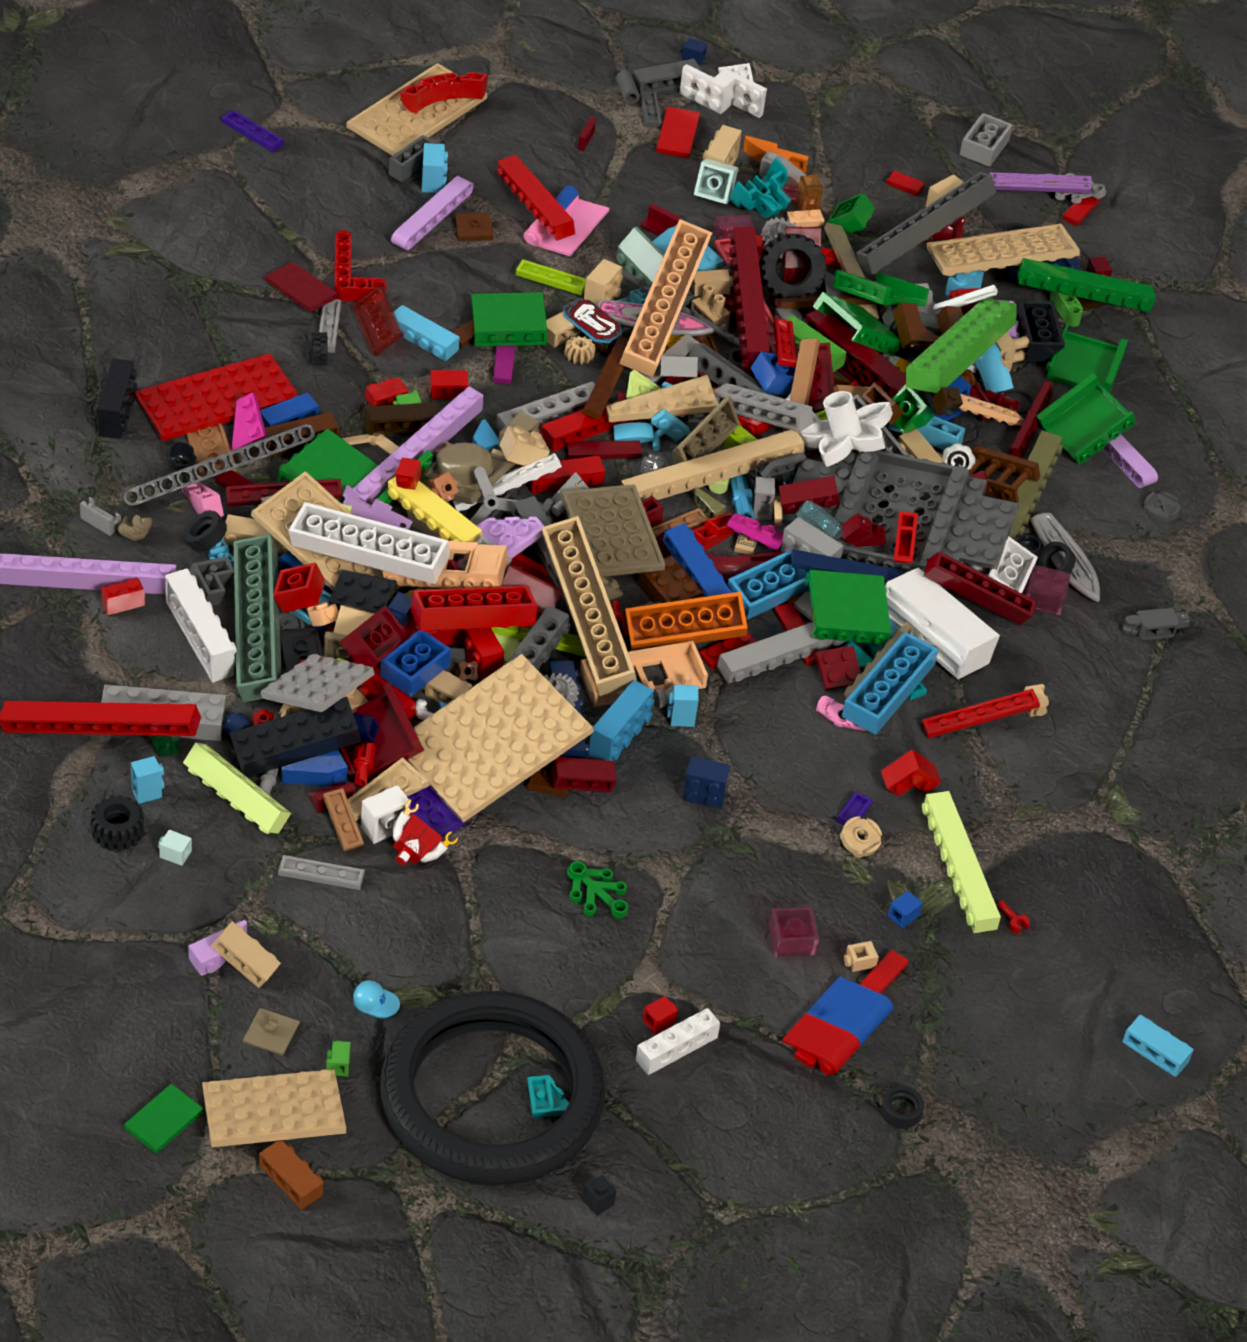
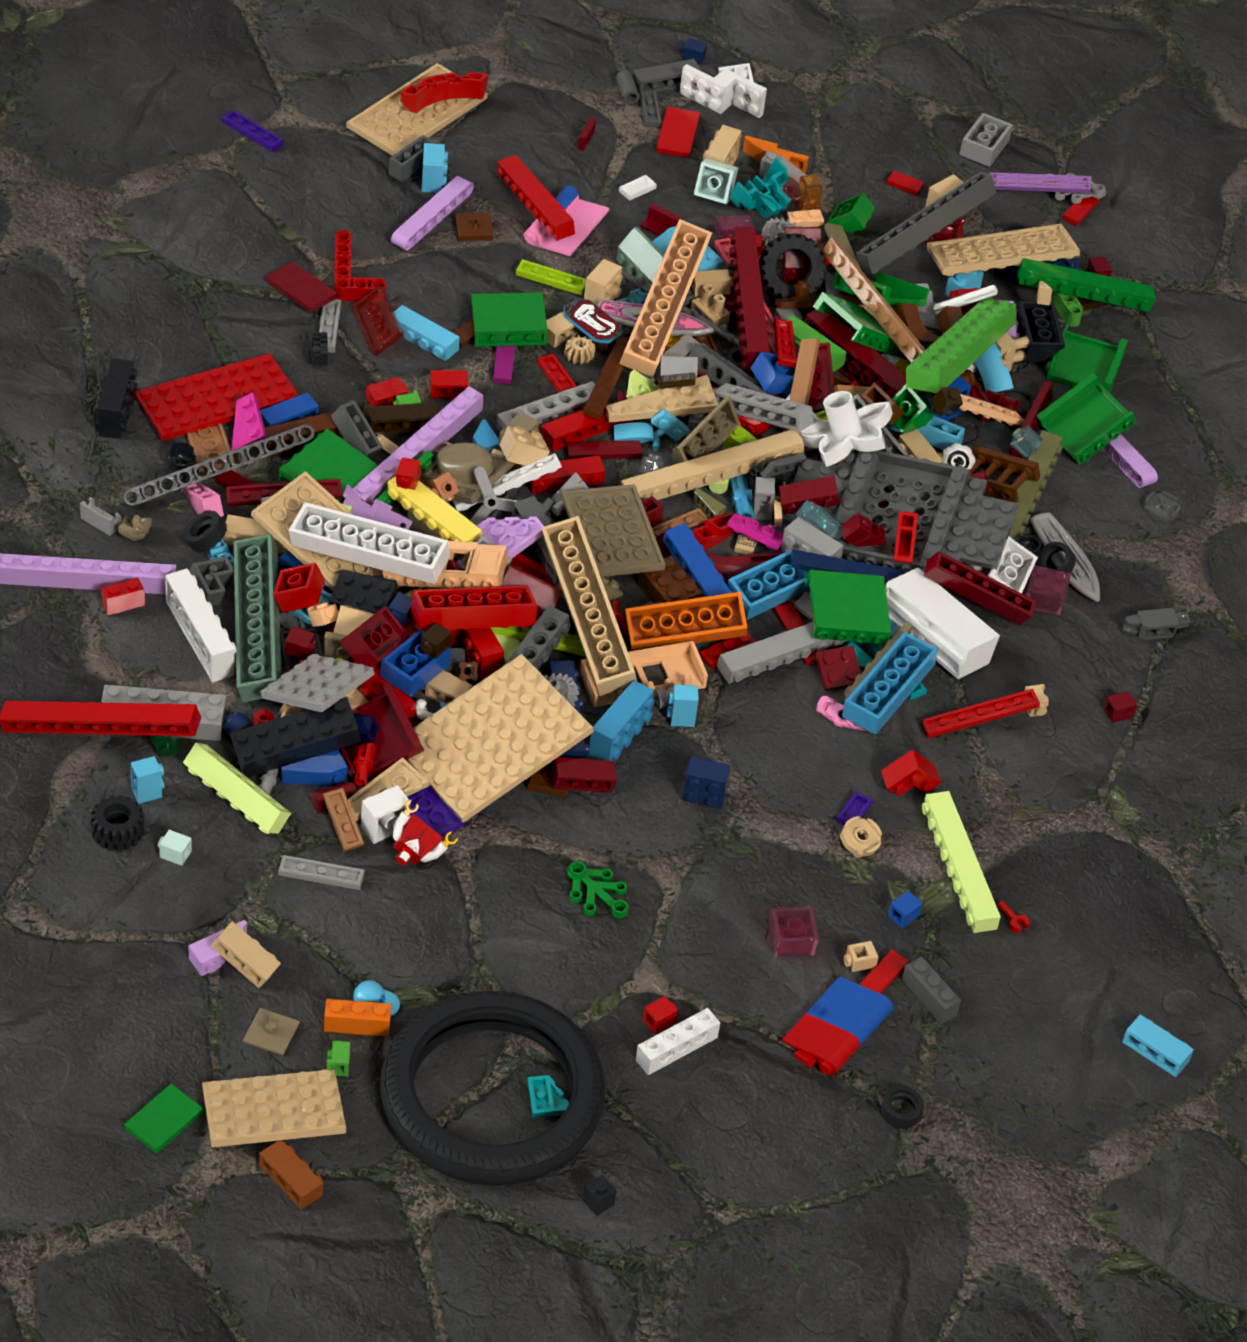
(300, 643): none -> dark red brick
(356, 429): none -> dark grey brick
(357, 1017): none -> orange brick
(435, 640): none -> dark brown brick
(556, 373): none -> red tile
(637, 187): none -> white tile
(677, 380): none -> dark brown tile
(802, 291): none -> reddish brown brick
(873, 300): none -> medium nougat plate
(931, 990): none -> dark grey brick
(1026, 441): none -> clear light blue brick
(1044, 294): none -> tan slope
(1120, 706): none -> dark red brick

